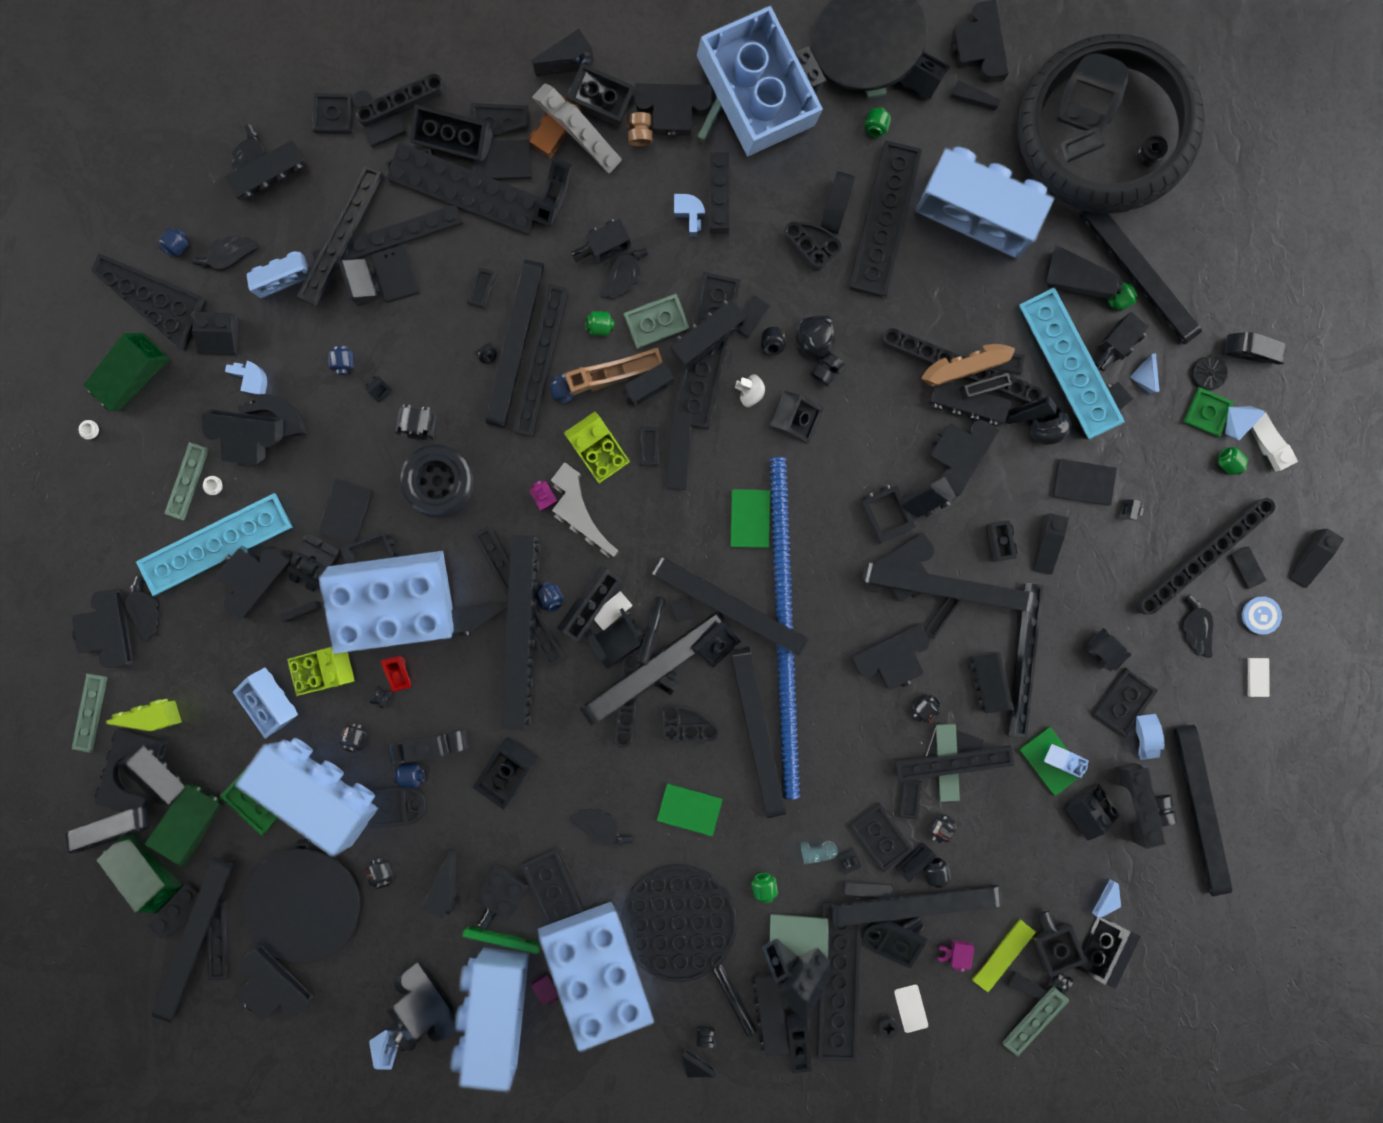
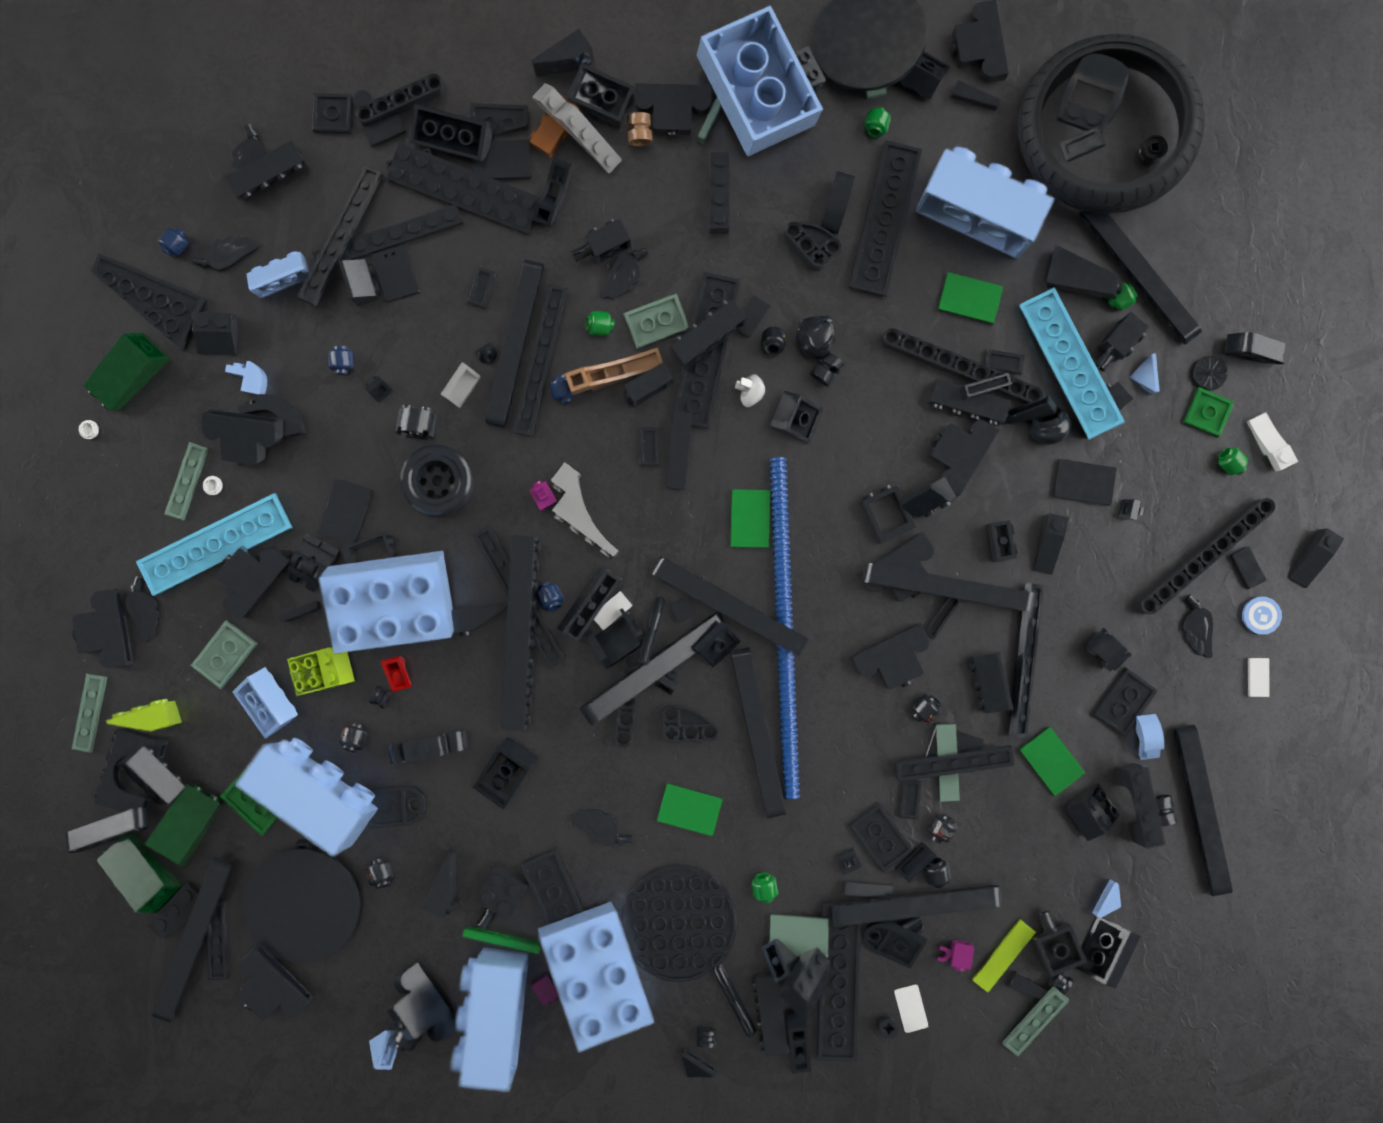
(224, 654): none -> sand green tile
(409, 775): dark blue head -> none
(460, 385): none -> light grey tile
(597, 447): lime slope -> none
(689, 207): light blue brick -> none
(817, 853): clear light blue leg -> none
(944, 372): medium nougat brick -> none
(970, 298): none -> green tile
(1066, 761): light blue slope -> none
(1241, 420): light blue slope -> none

